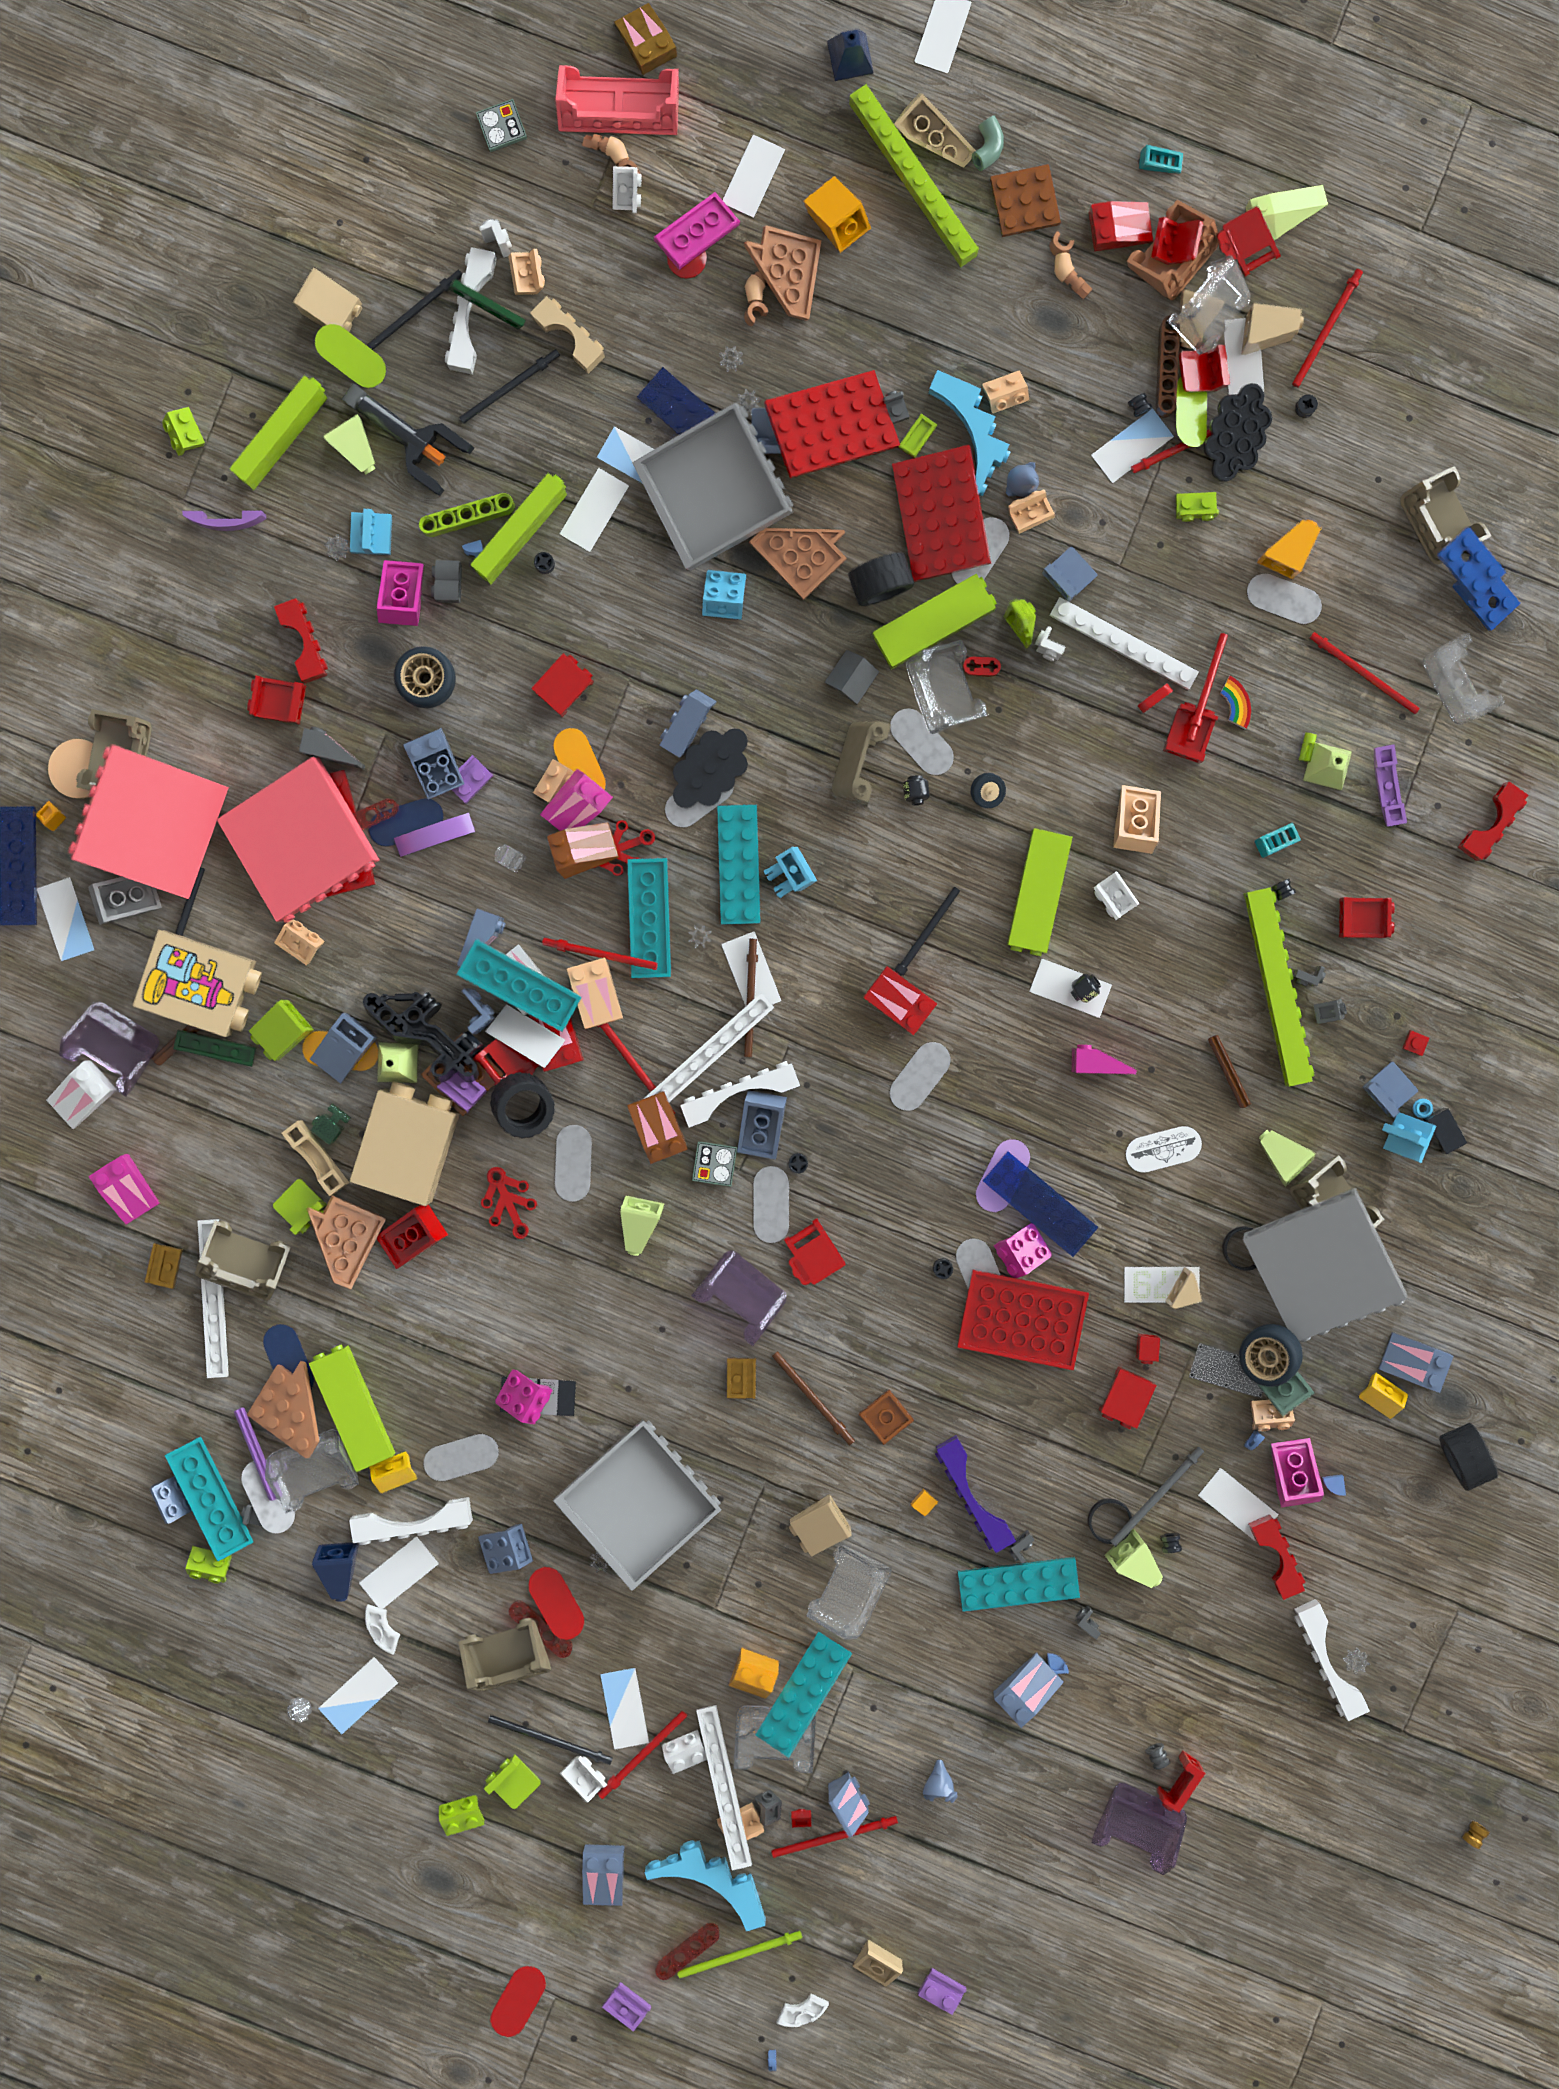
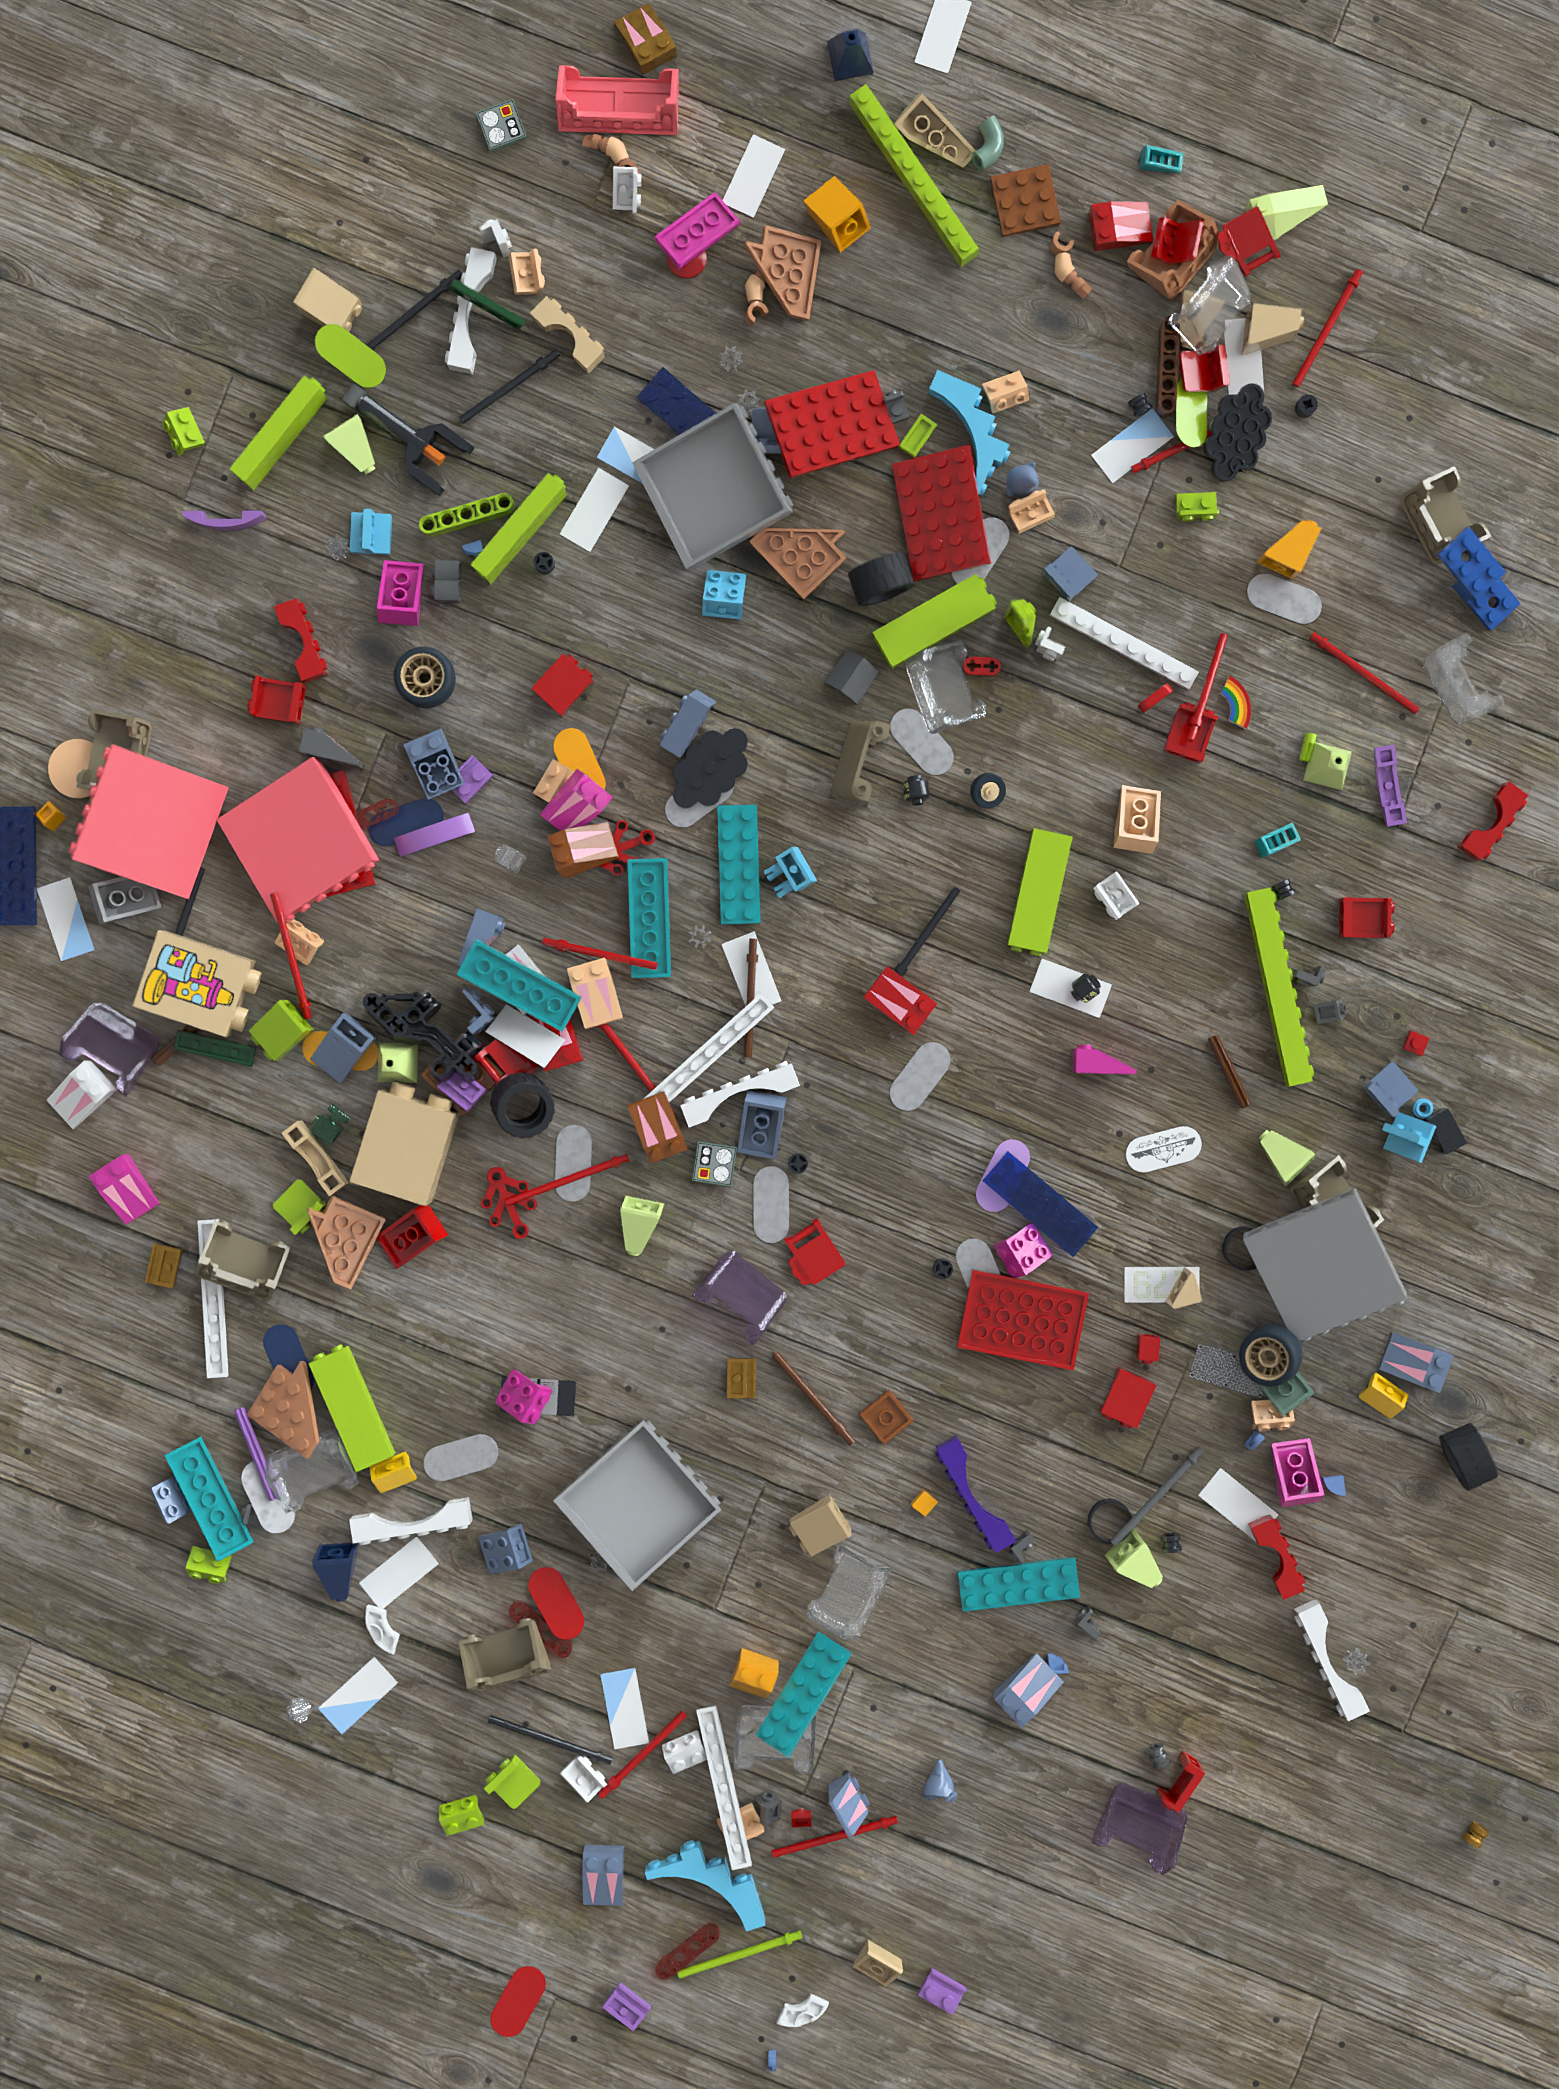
(304, 1004): none -> red bar
(614, 1162): none -> red bar

